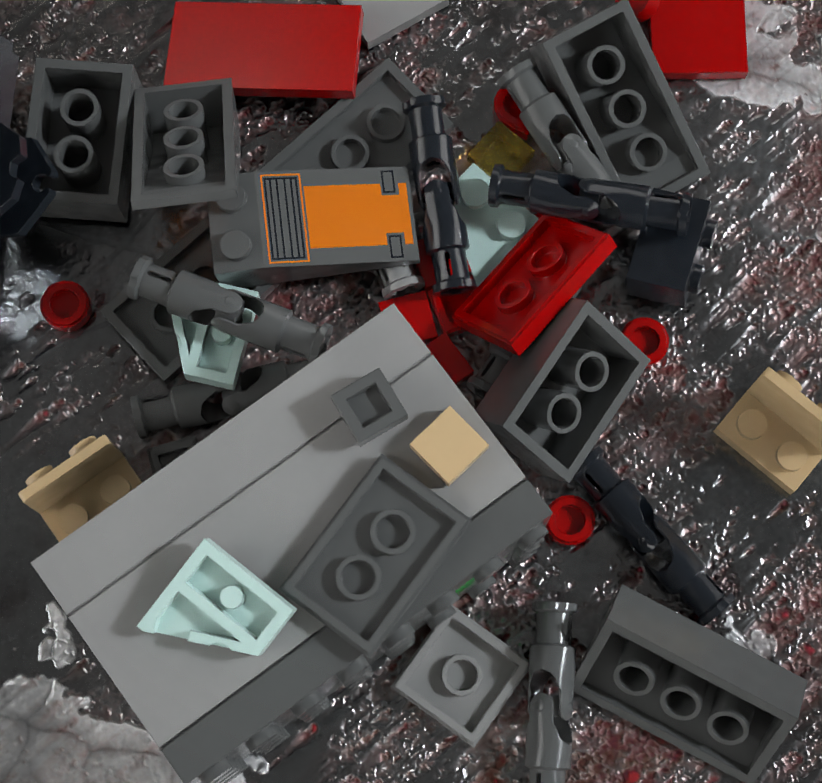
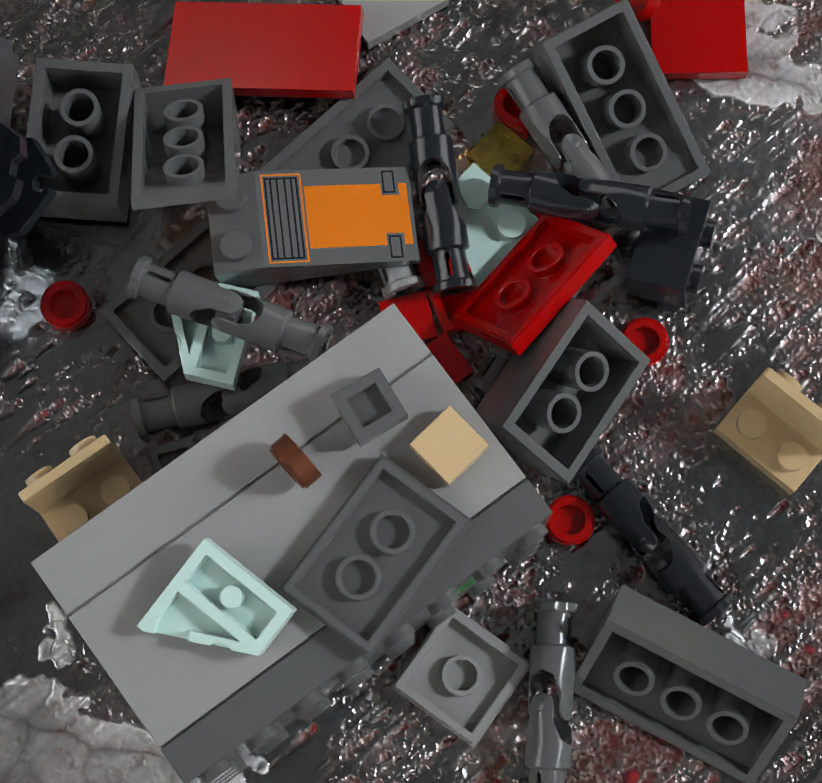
(294, 461): none -> copper tile

